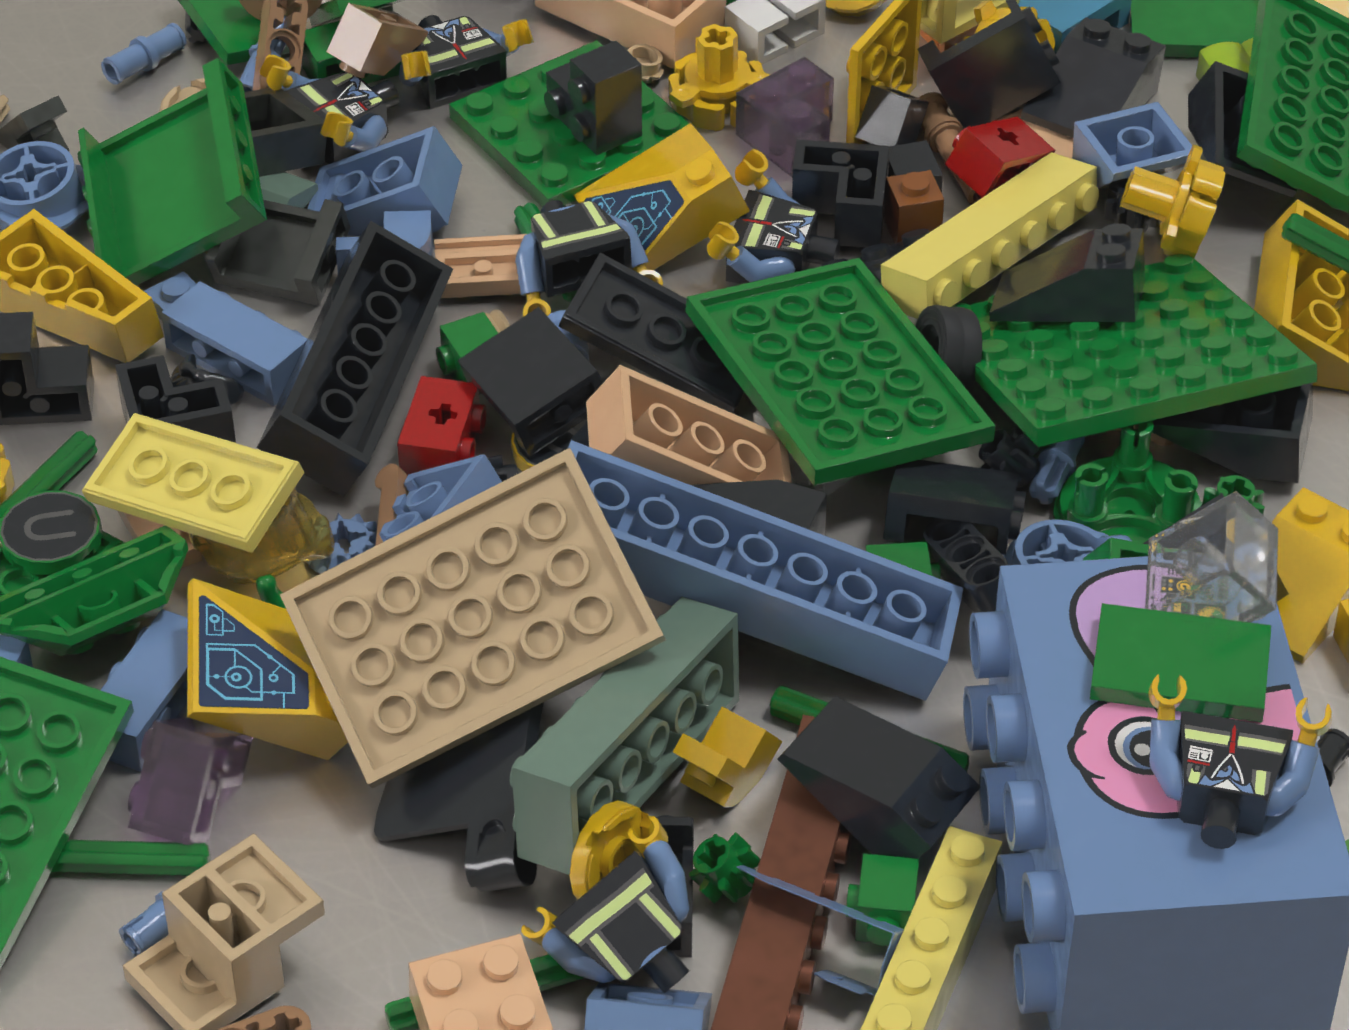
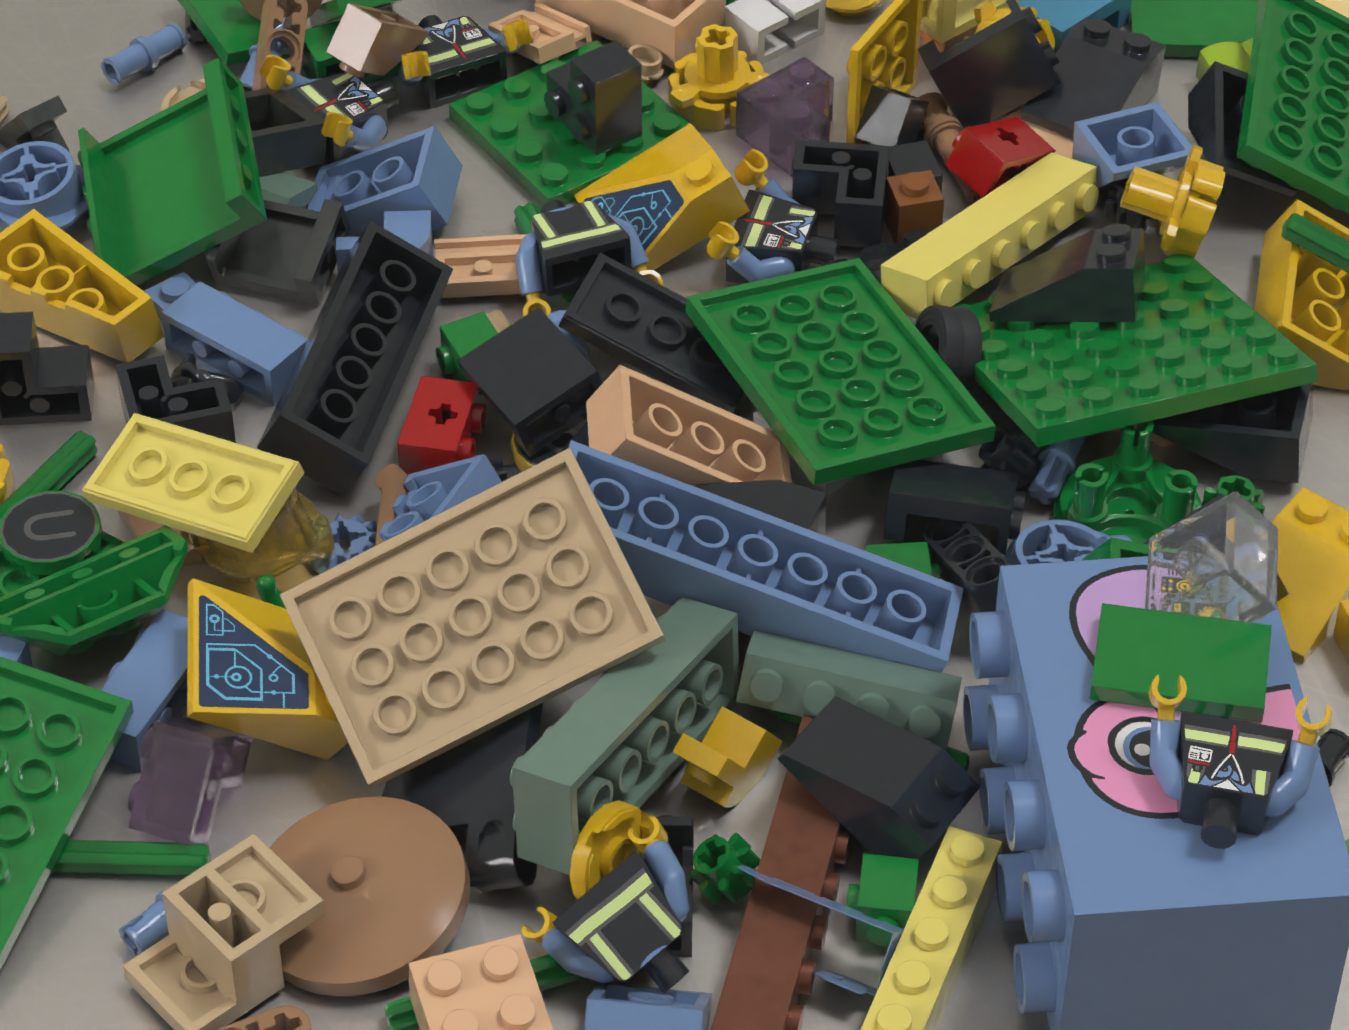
(388, 889): none -> medium nougat dish
(551, 31): none -> light nougat plate
(805, 676): none -> sand green brick

